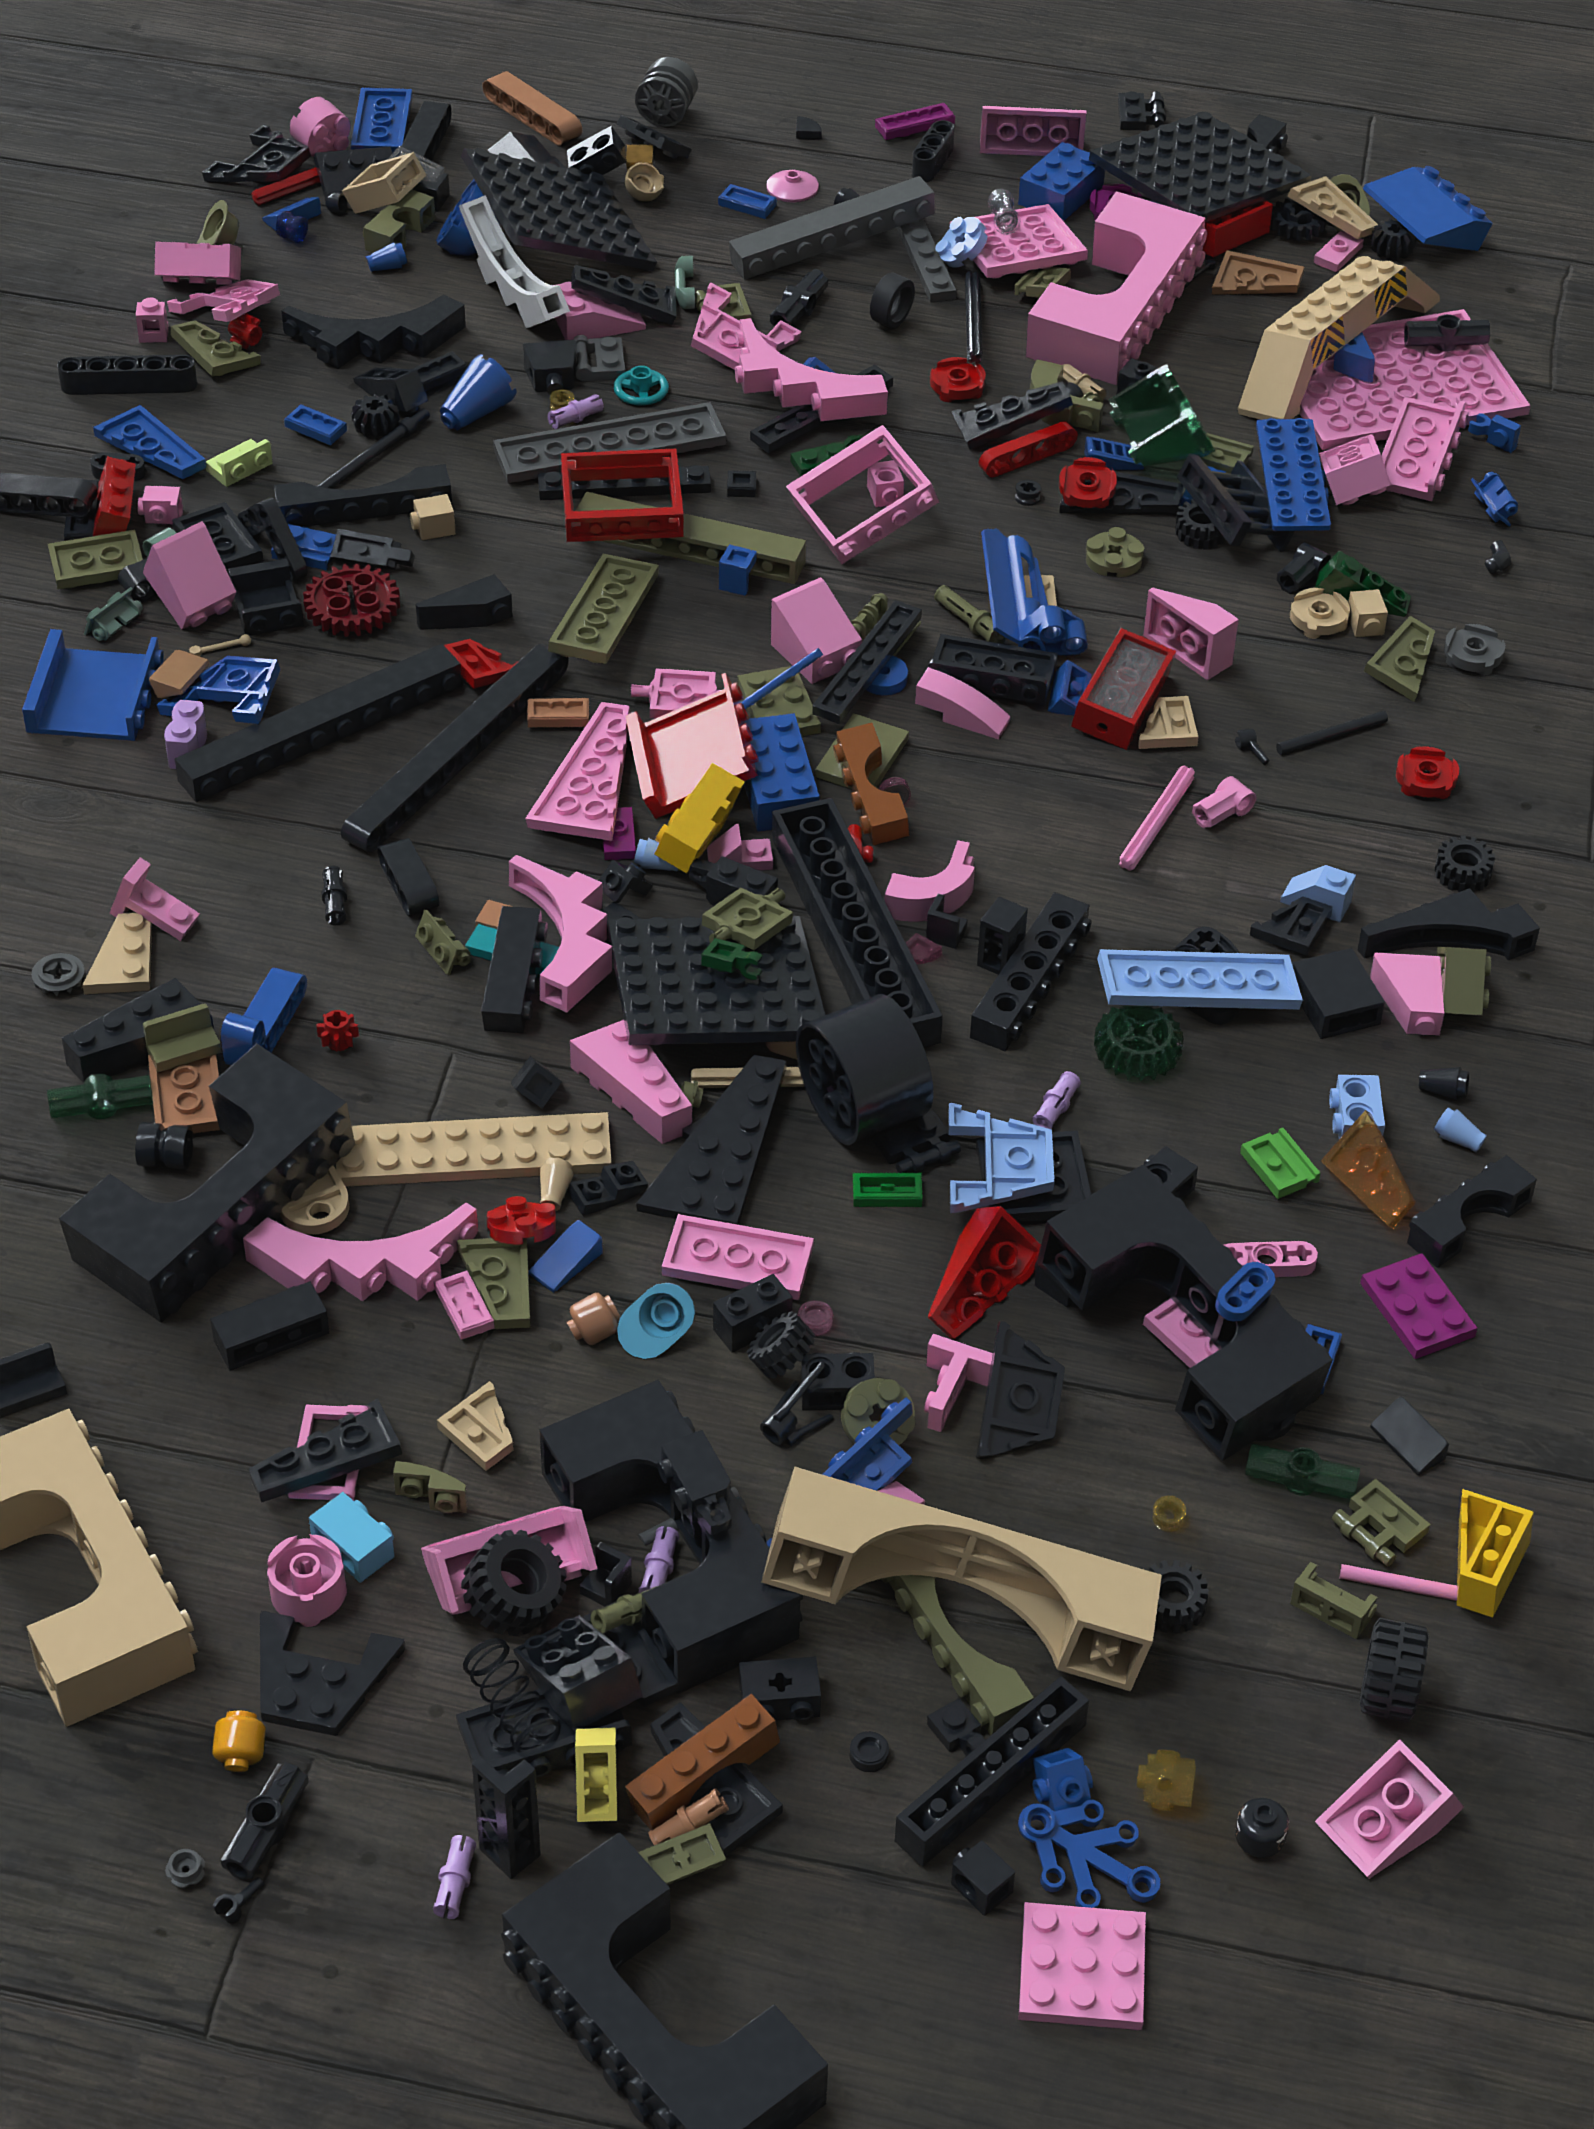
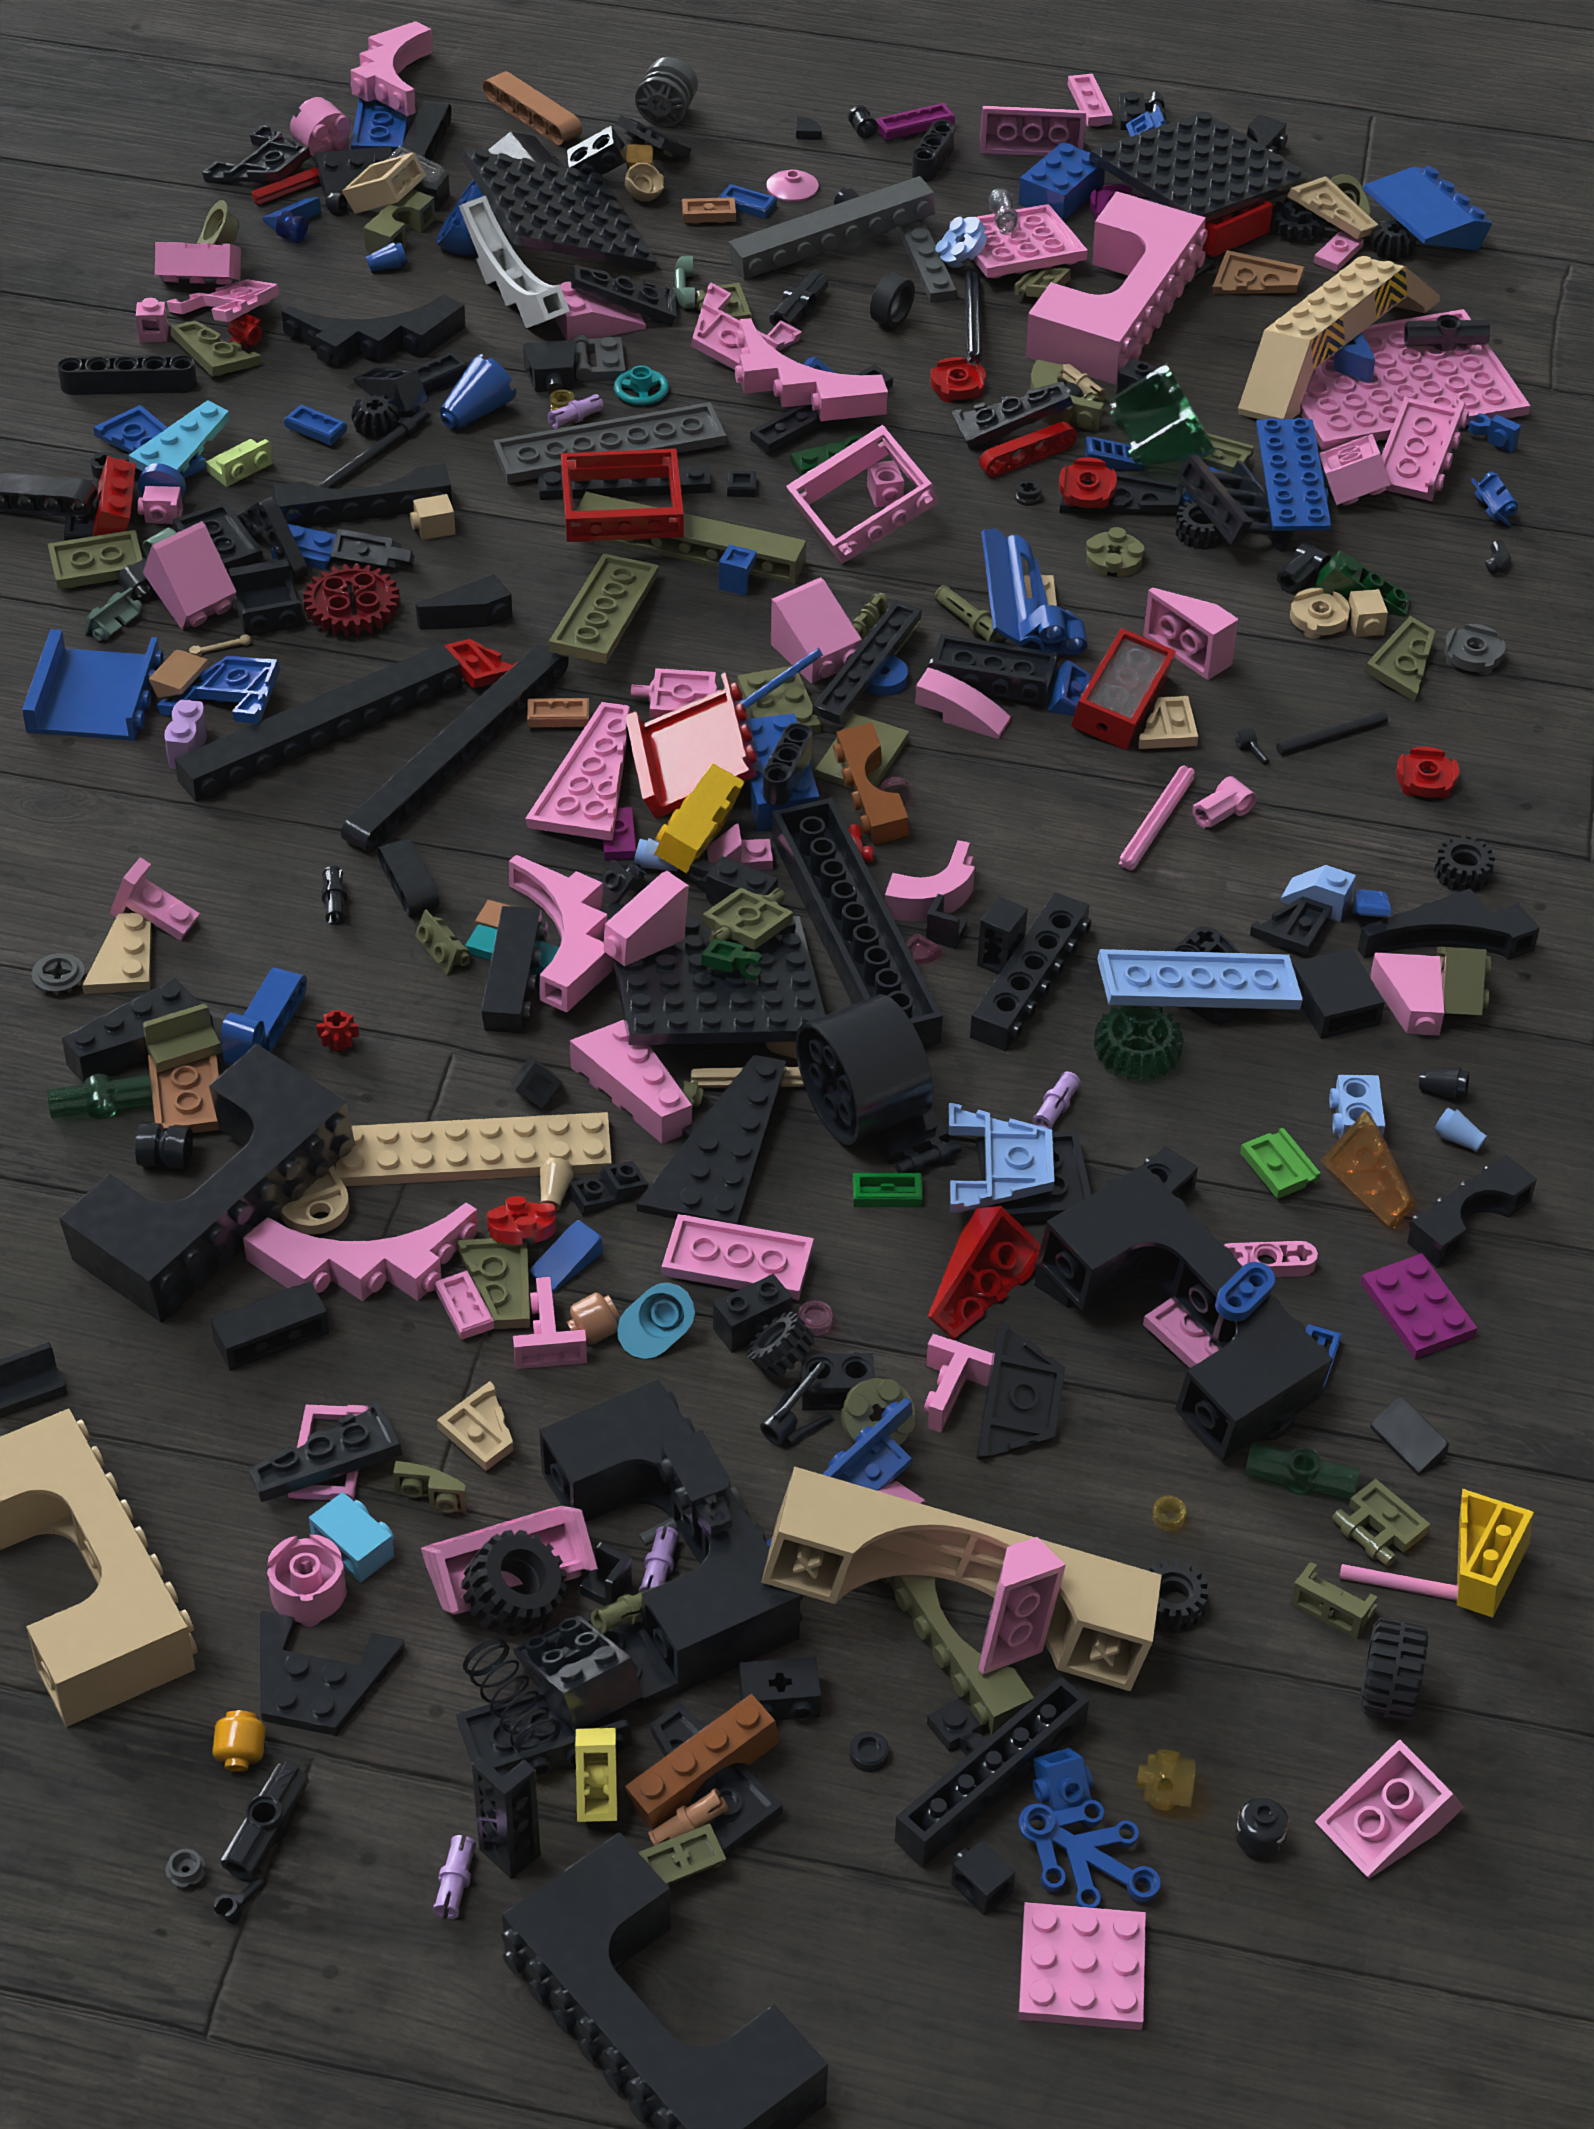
(160, 475): none -> blue piece
(182, 439): none -> medium azure wing
(384, 60): none -> bright pink arch
(546, 1345): none -> bright pink bracket
(648, 921): none -> bright pink slope
(708, 210): none -> nougat plate
(787, 764): none -> black beam
(864, 124): none -> black bush
(1021, 1605): none -> bright pink slope
(1090, 98): none -> bright pink plate
(1146, 122): none -> blue plate
(1371, 903): none -> blue slope

